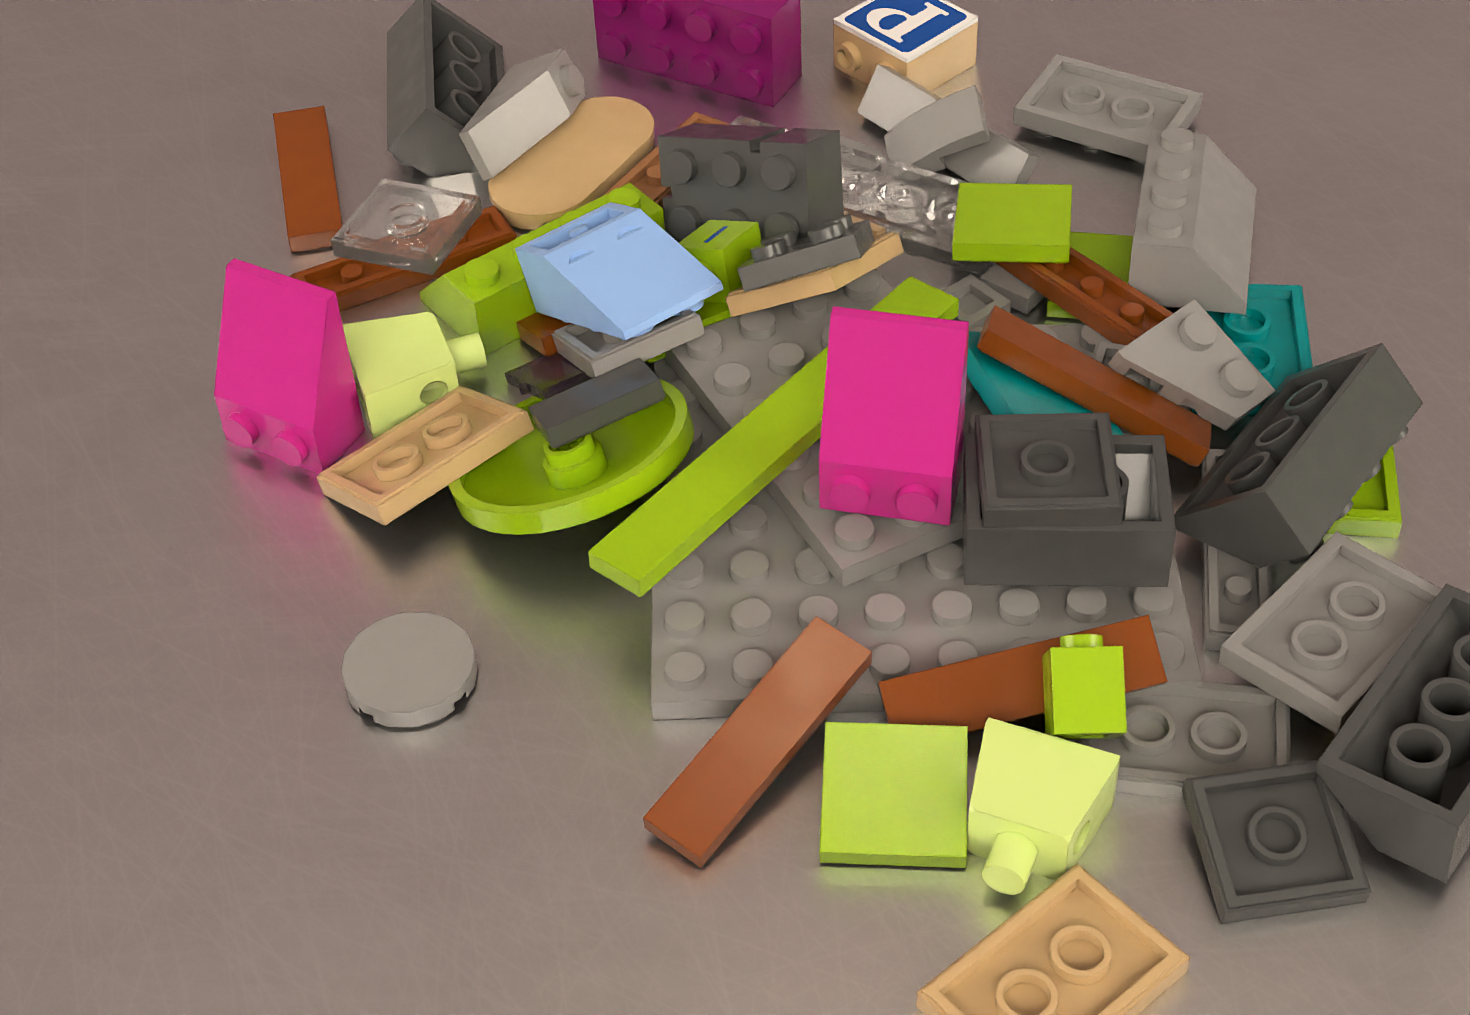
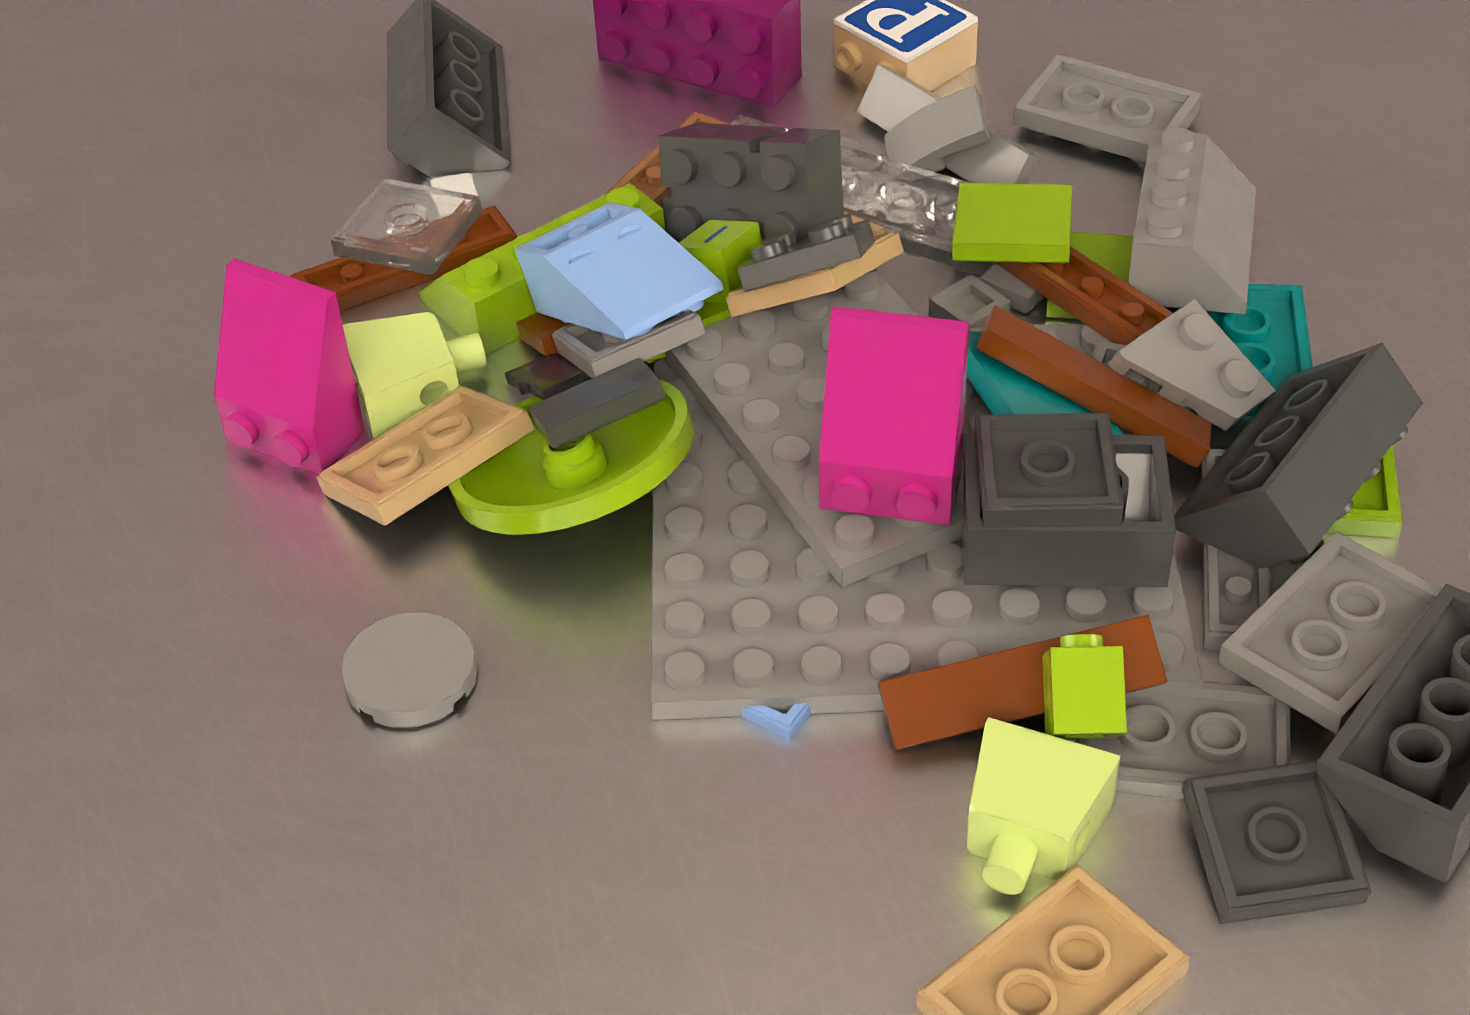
(307, 178): dark orange tile -> none
(522, 111): light grey slope -> none
(574, 162): tan tile -> none
(737, 464): lime tile -> none
(757, 741): dark orange tile -> none
(894, 795): lime tile -> none

